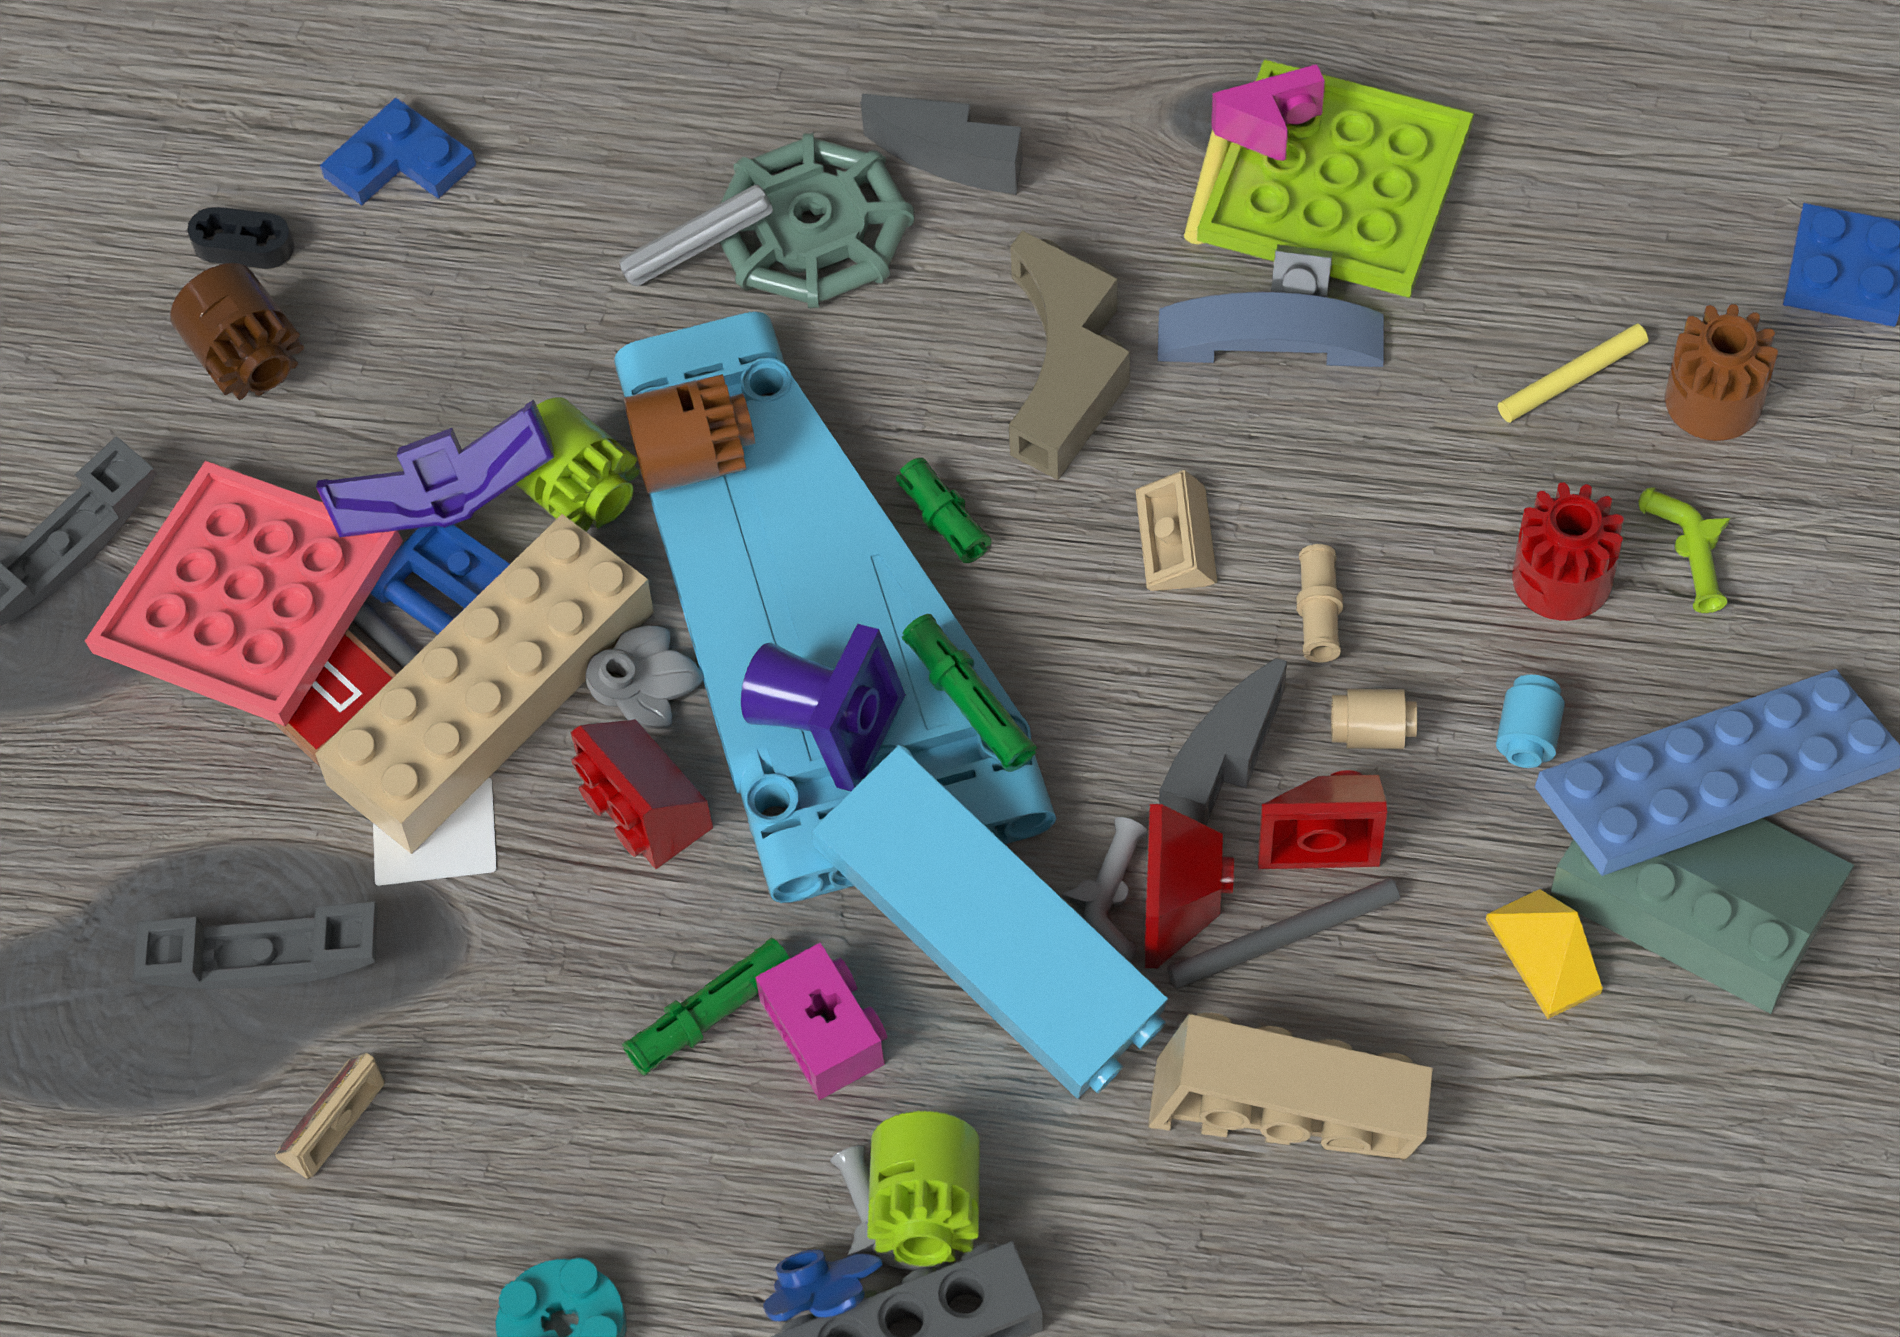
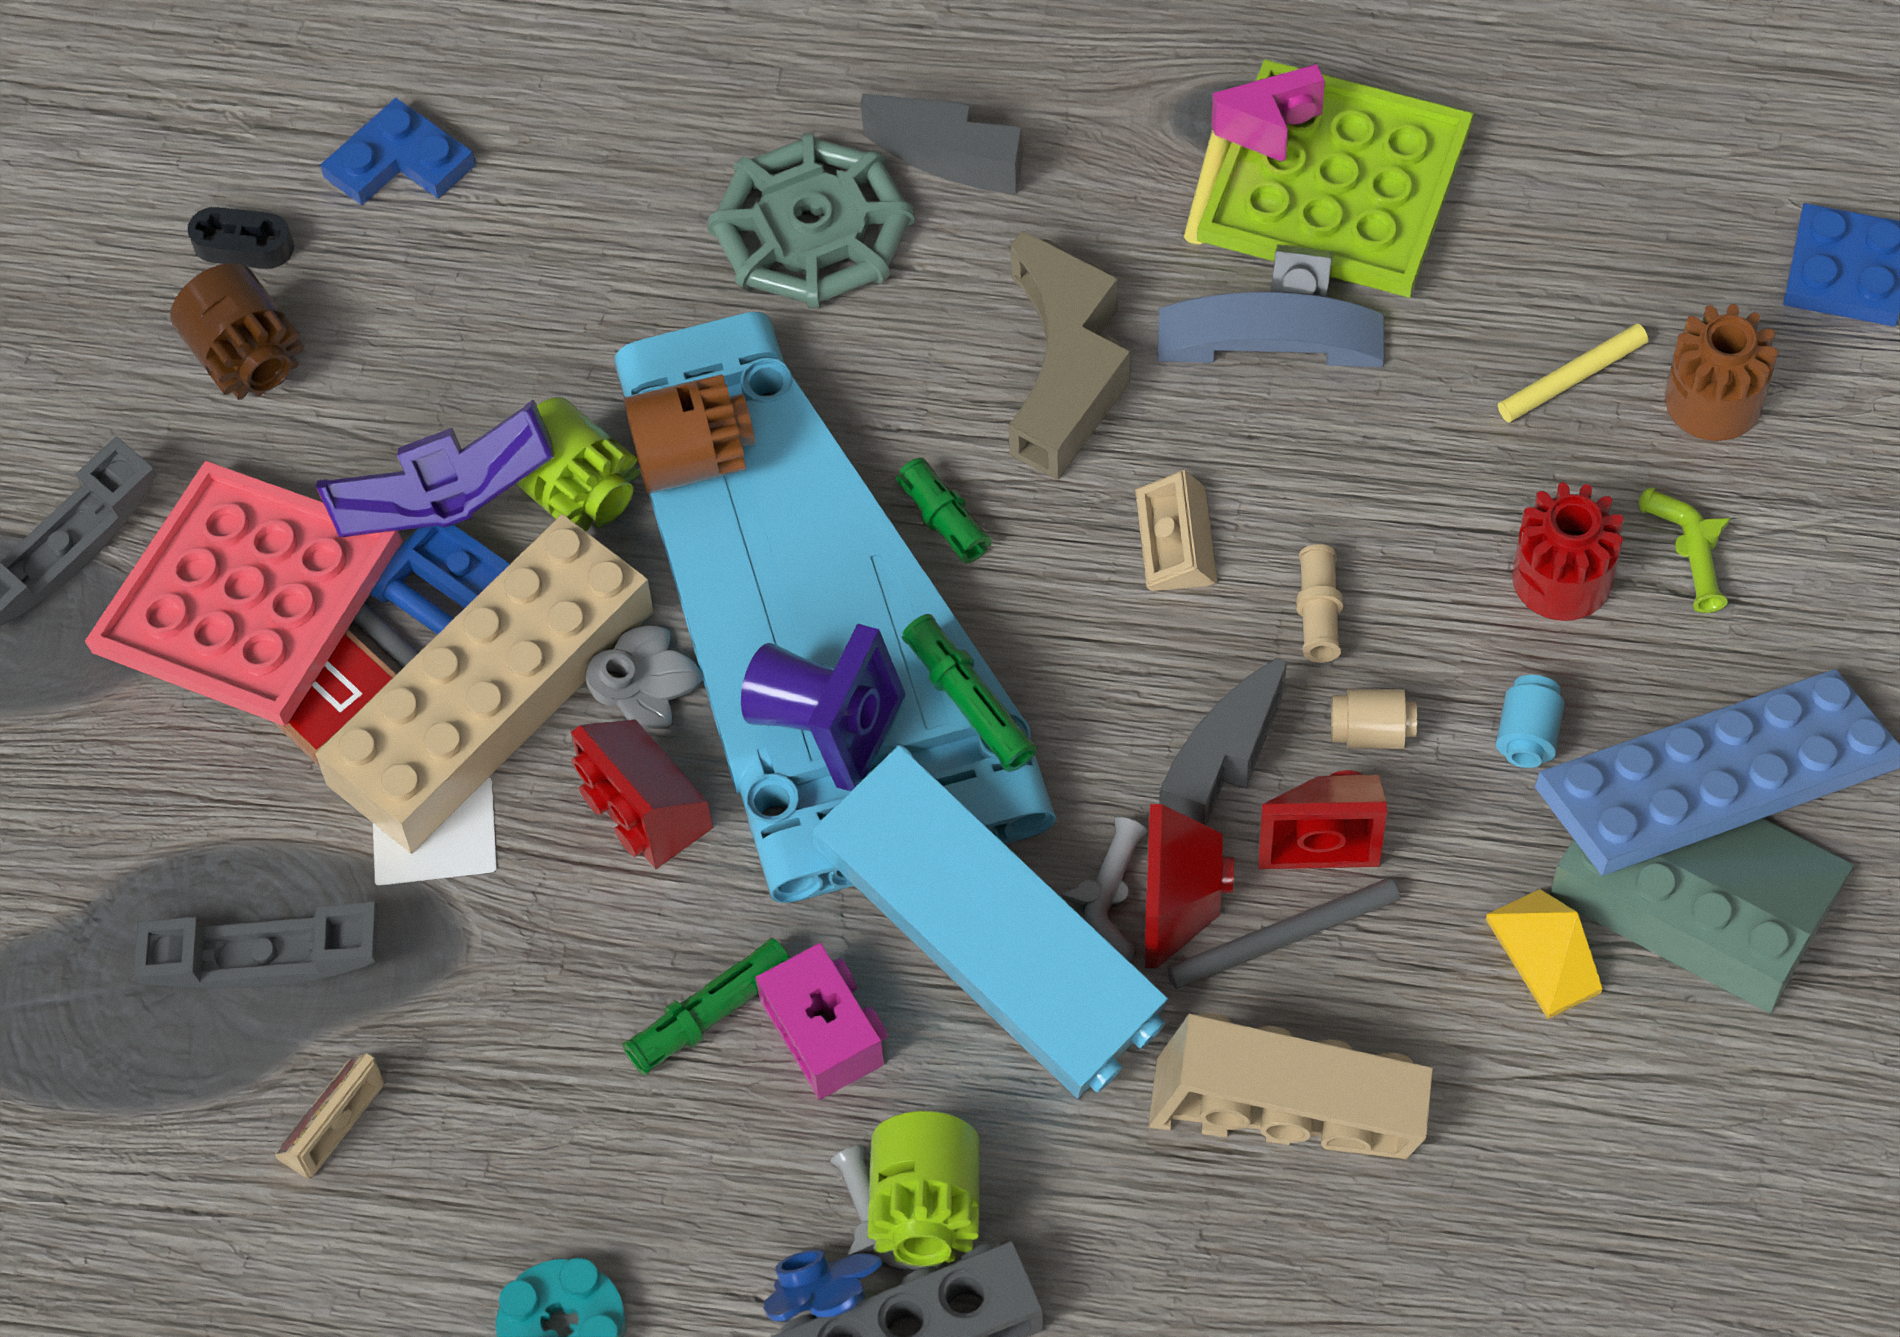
(696, 235): light grey axle -> none

